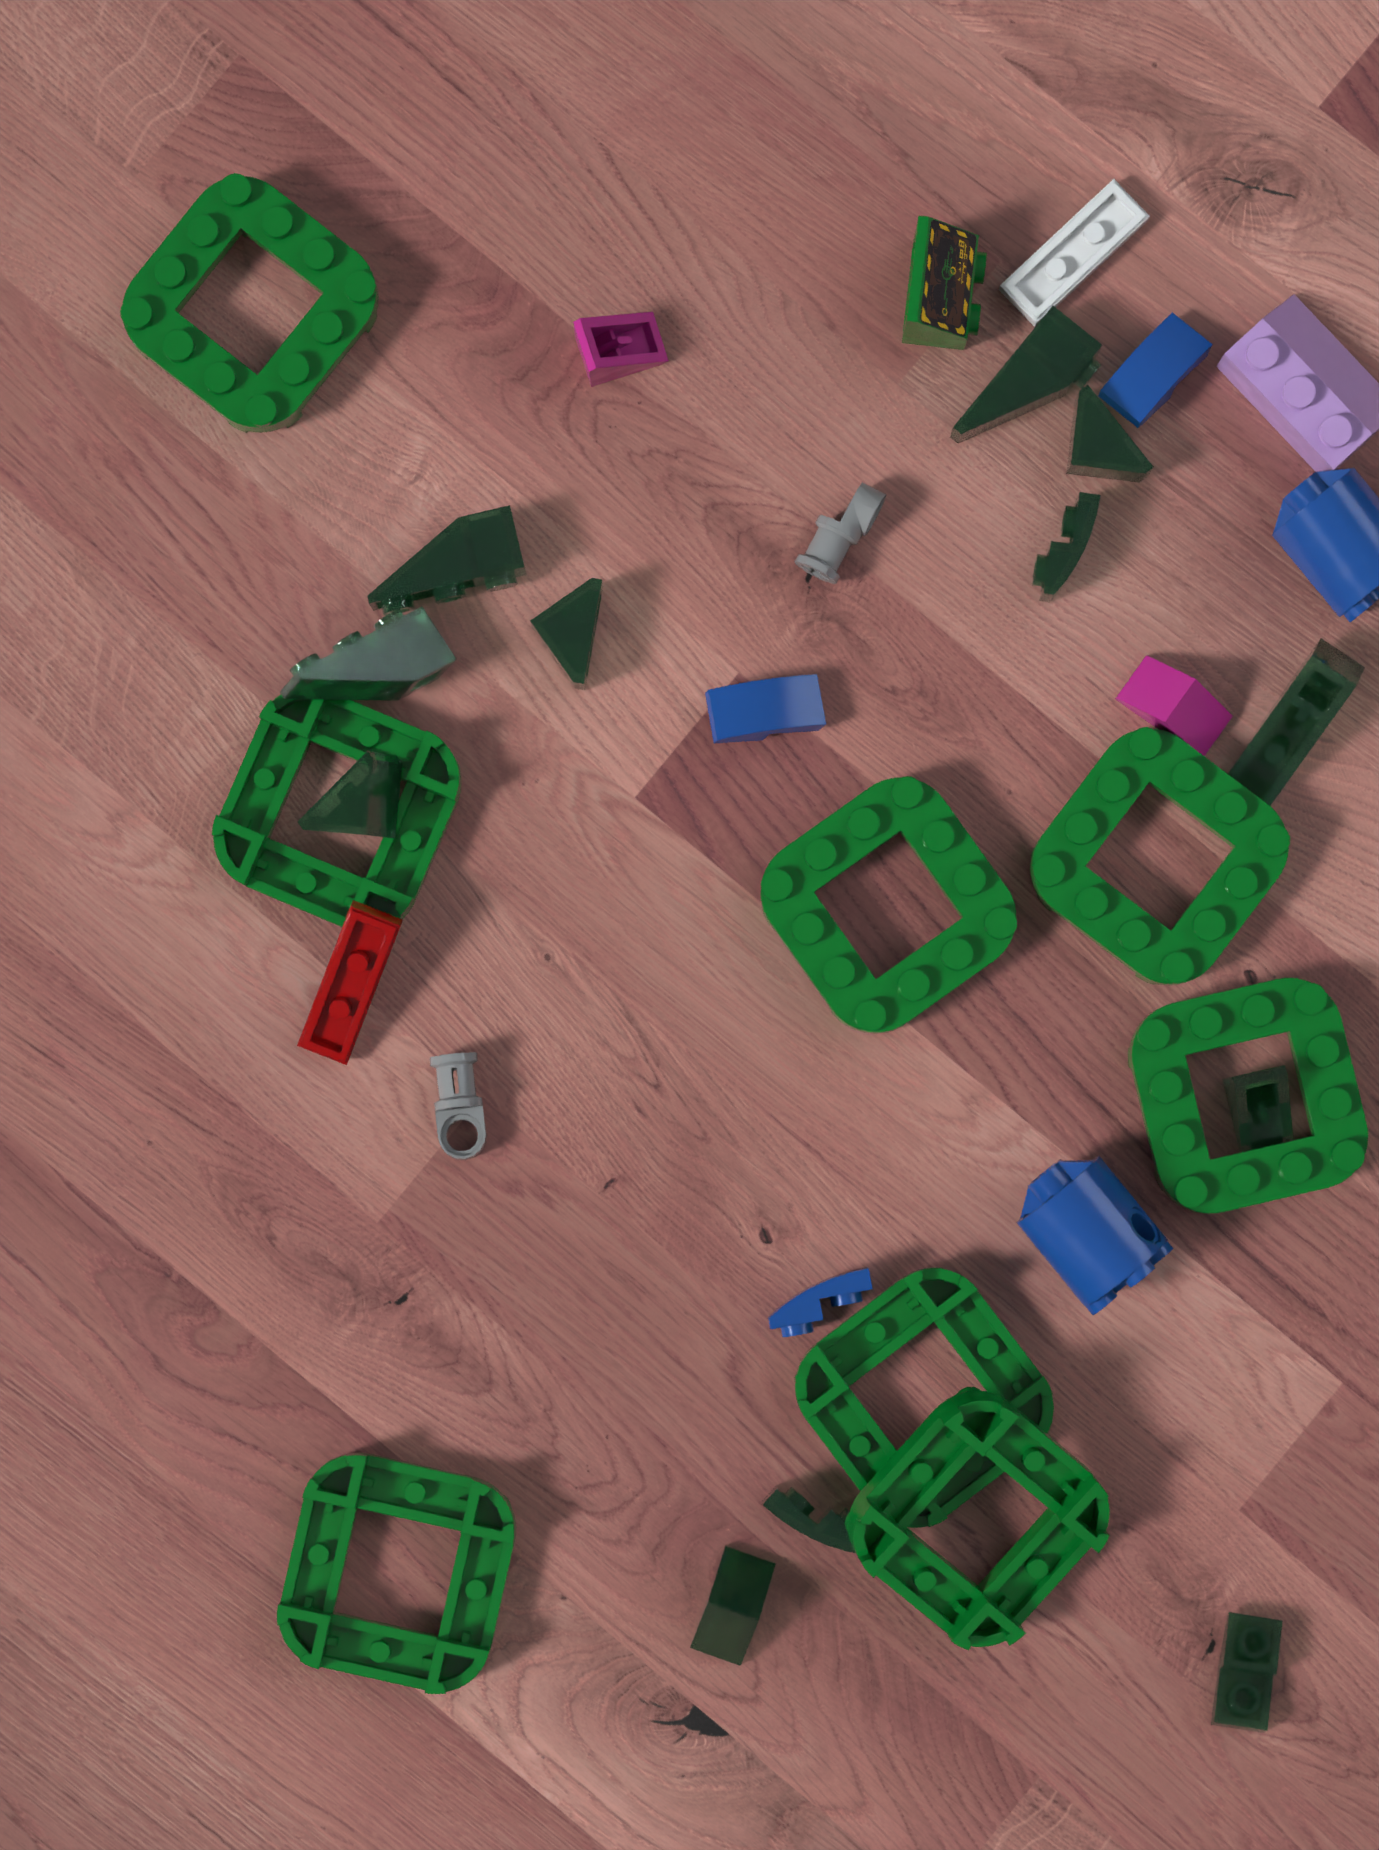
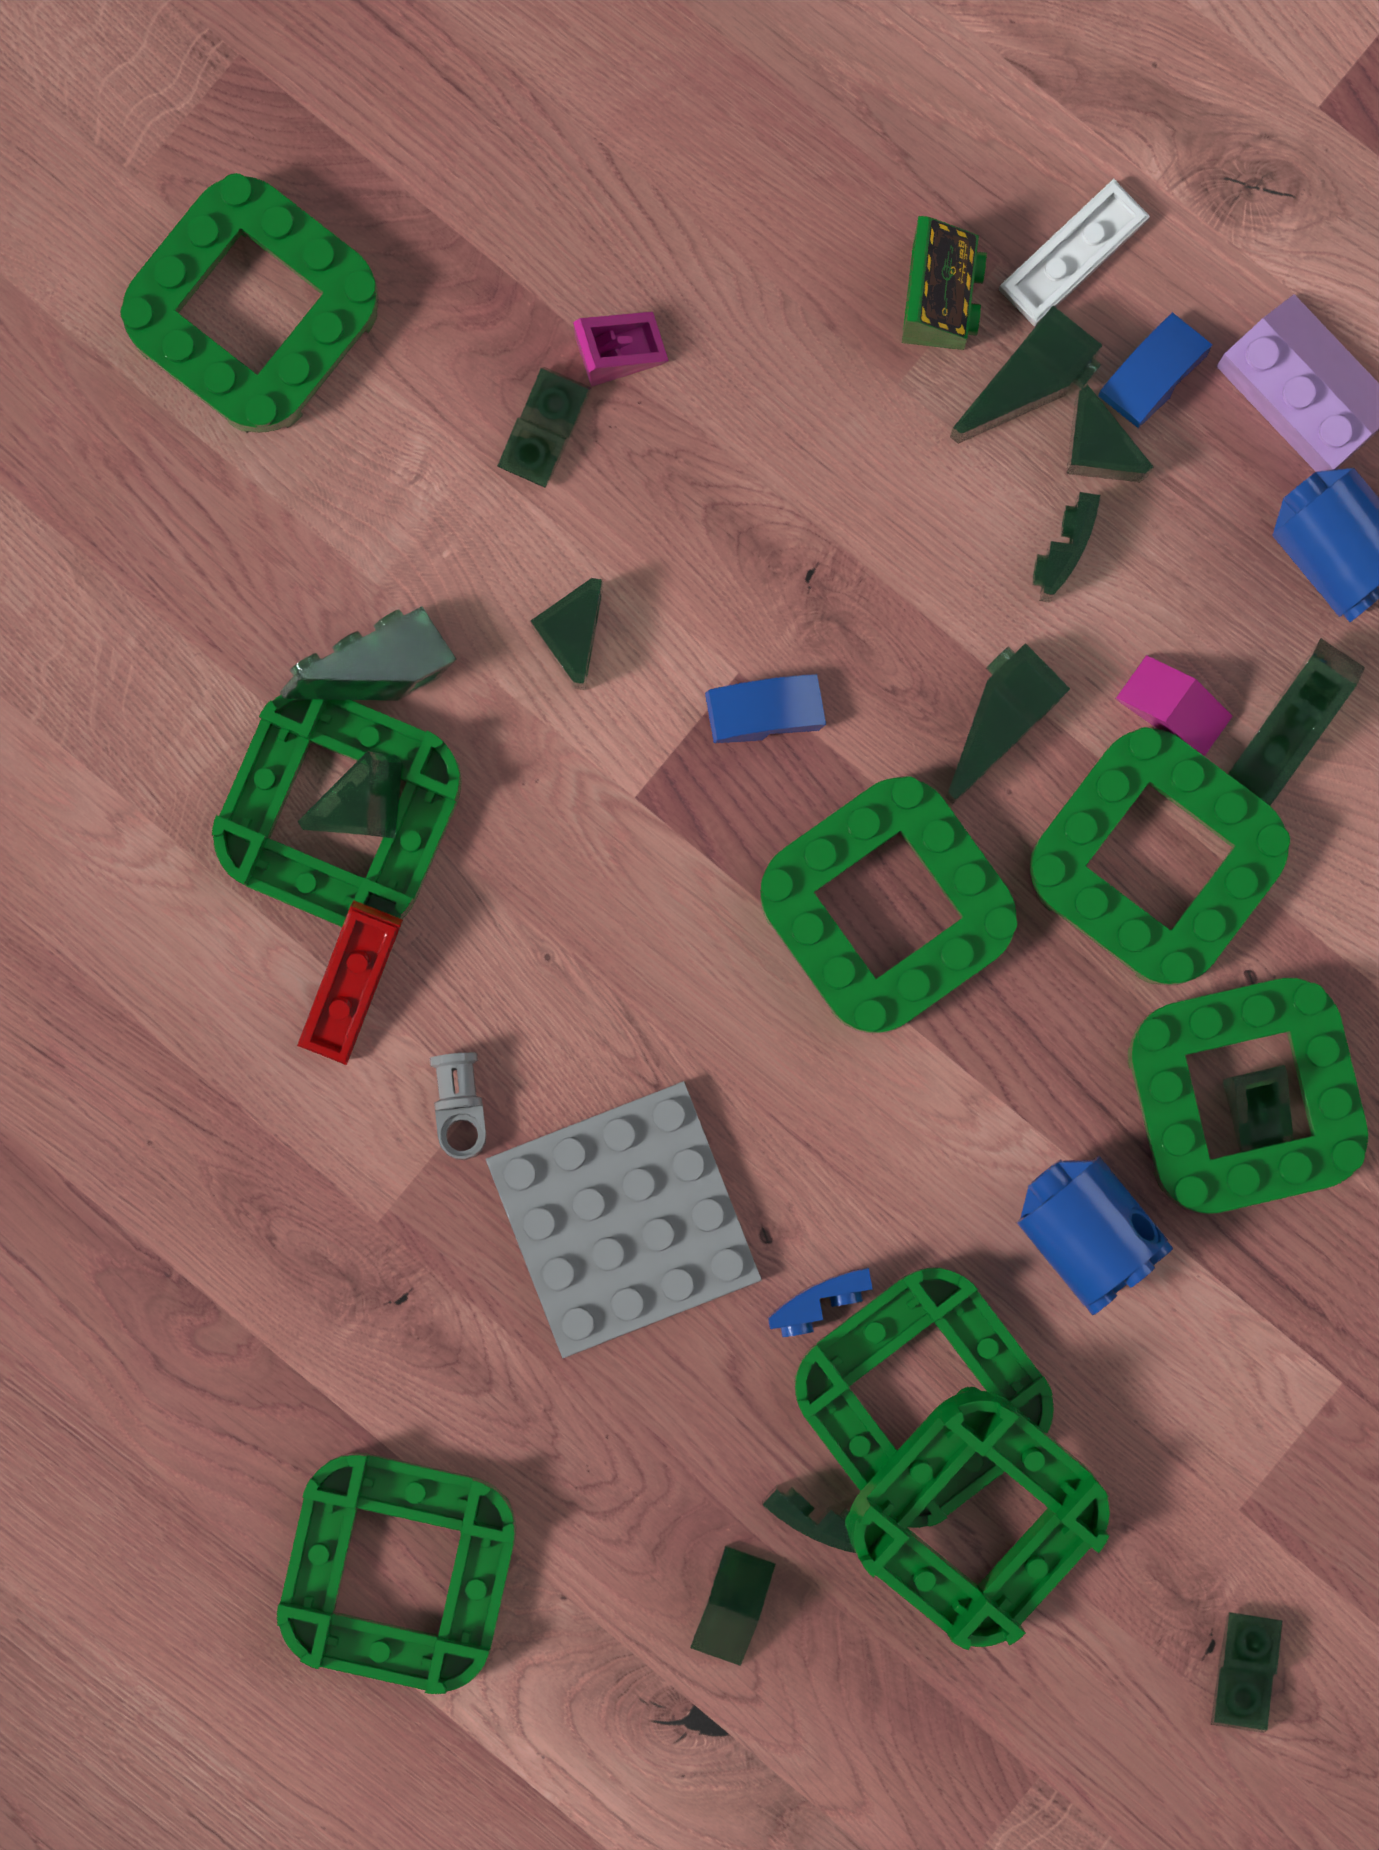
(463, 556): clear green slope -> none
(544, 427): none -> clear green slope
(623, 1219): none -> light grey plate
(836, 537): light grey connector -> none
(1009, 706): none -> clear green slope

